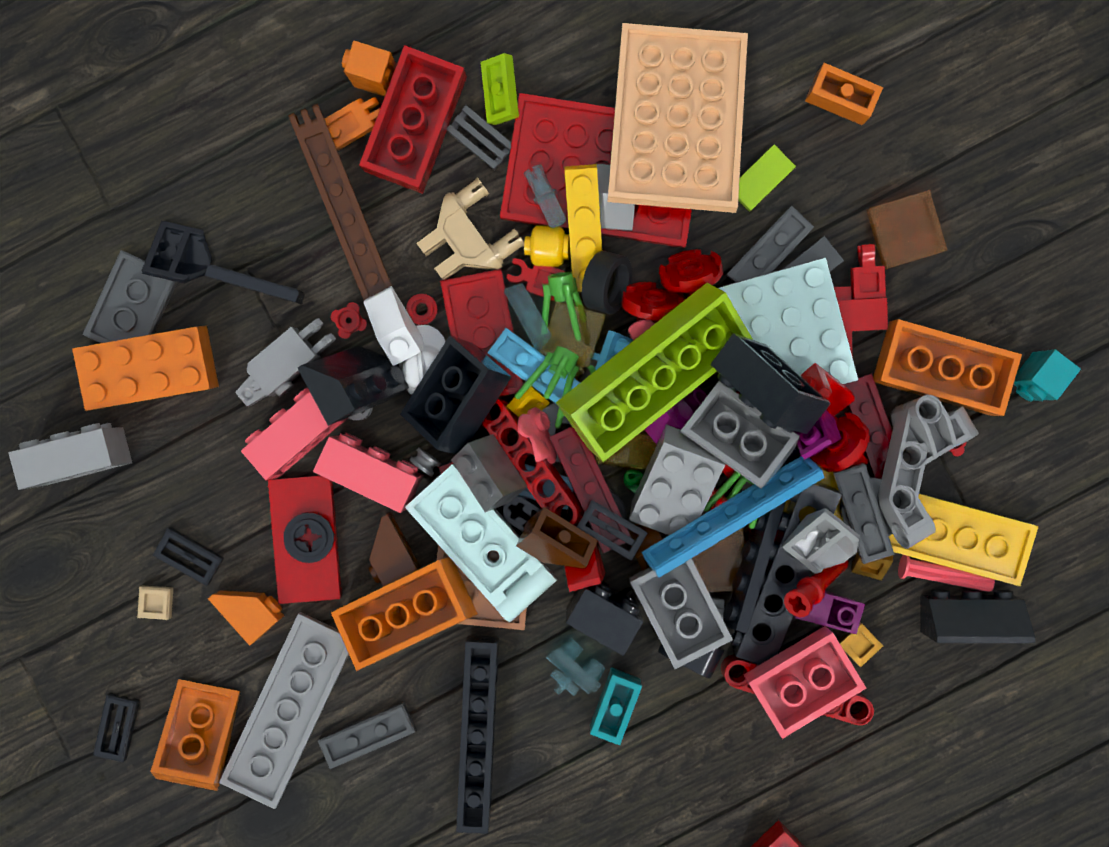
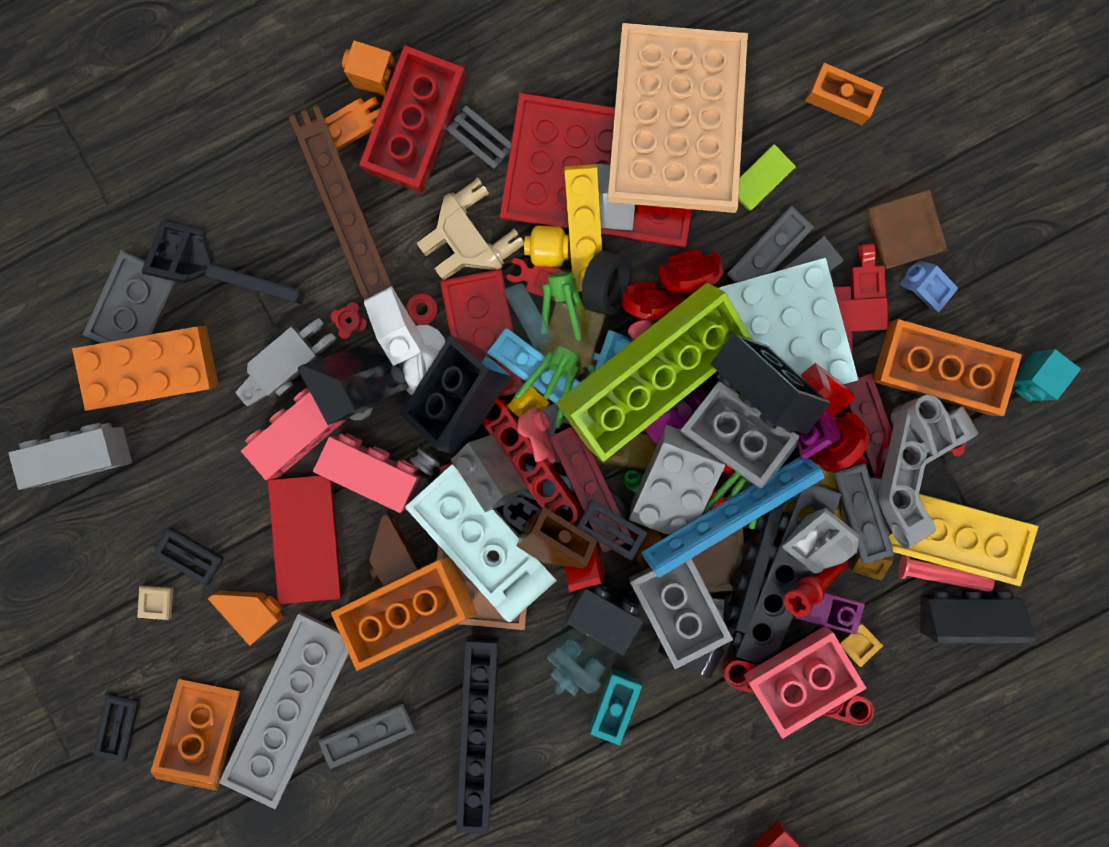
(300, 549): black gear -> none
(499, 89): lime plate -> none
(545, 196): clear light blue axle -> none
(929, 284): none -> medium blue bracket

